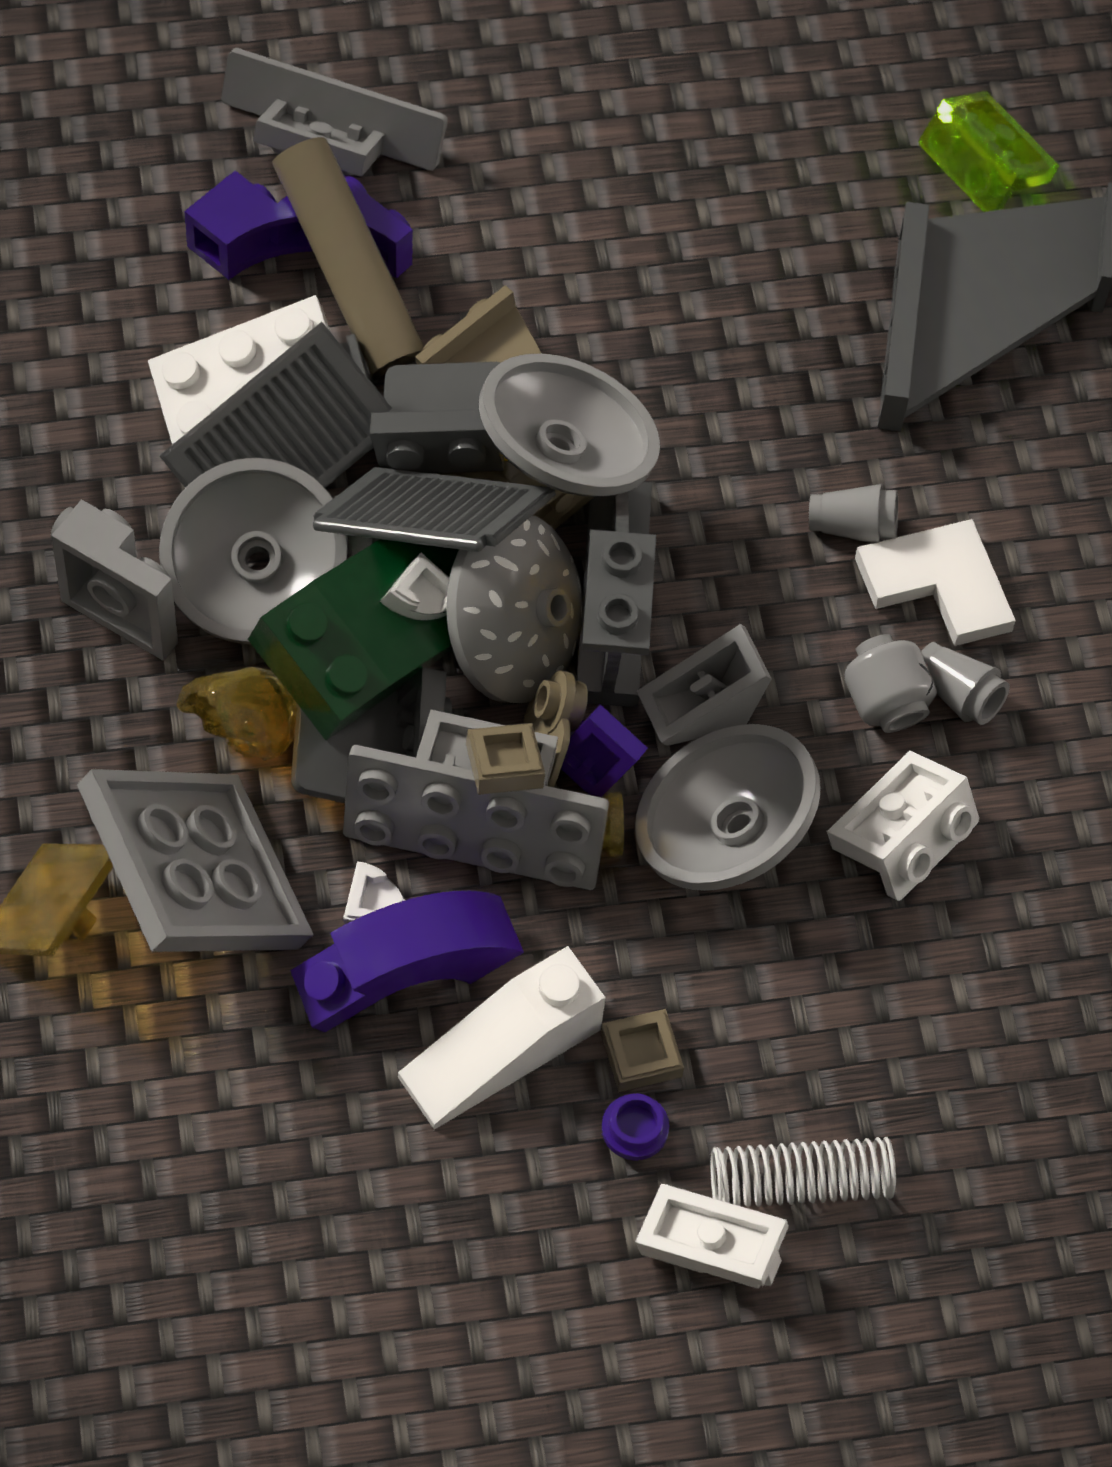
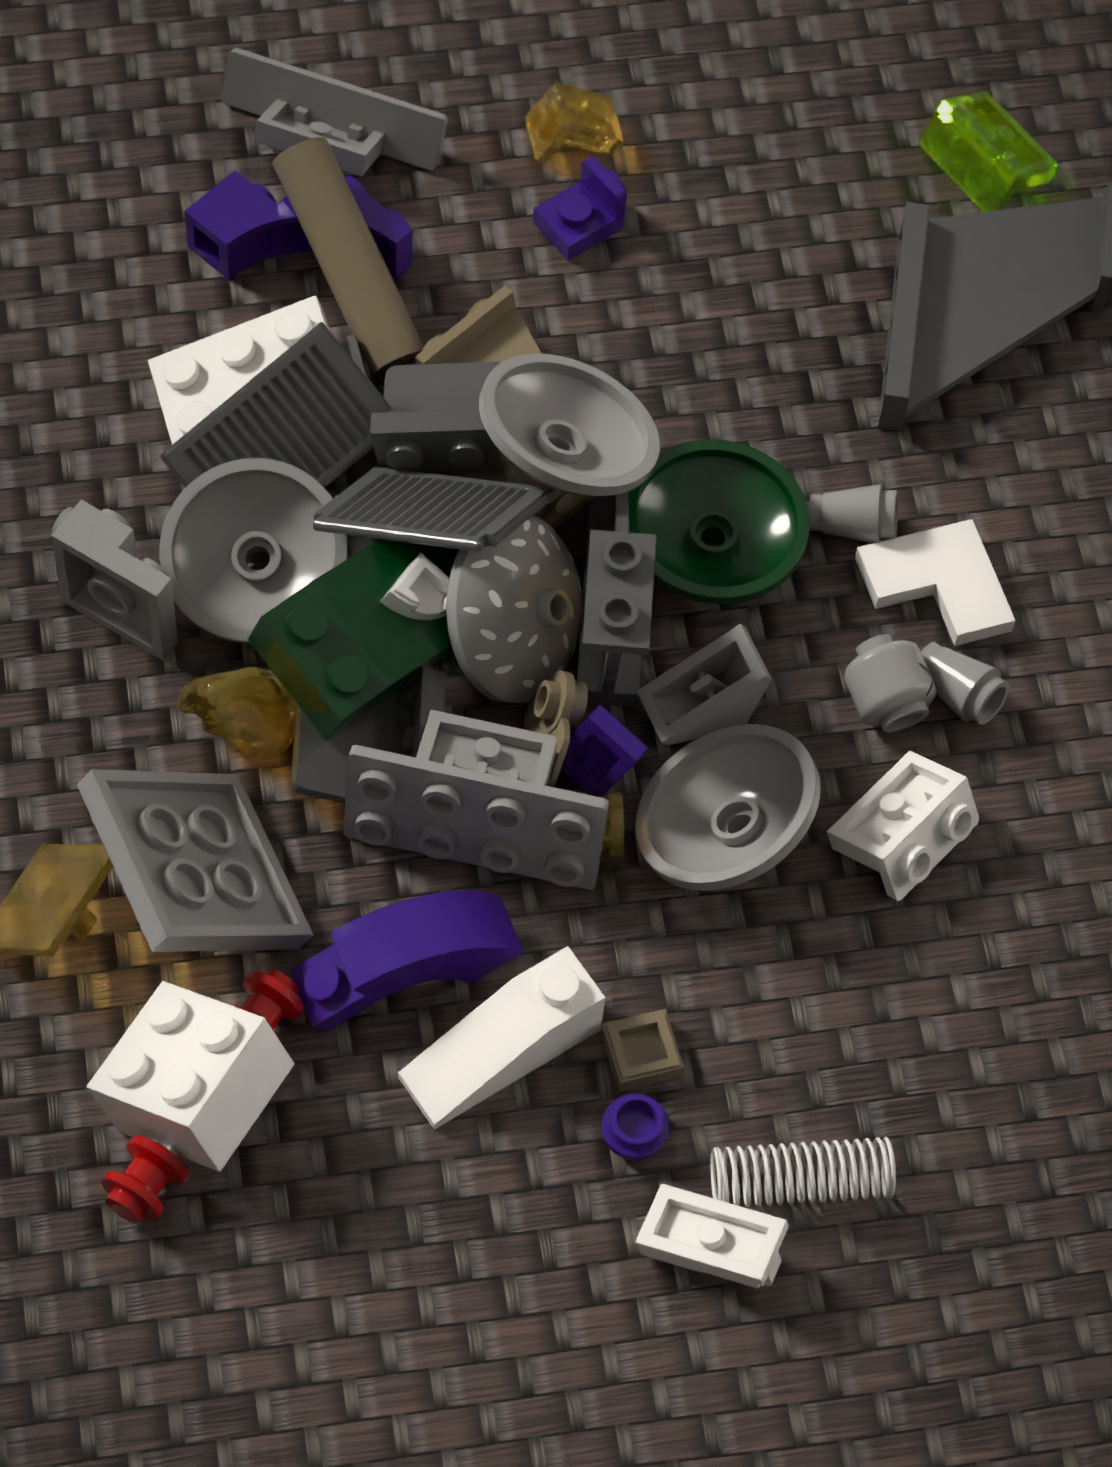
(191, 1083): none -> white brick
(370, 892): white tile -> none
(505, 758): dark tan tile -> none
(574, 119): none -> clear yellow bracket
(584, 211): none -> dark purple bracket
(724, 496): none -> dark green dish

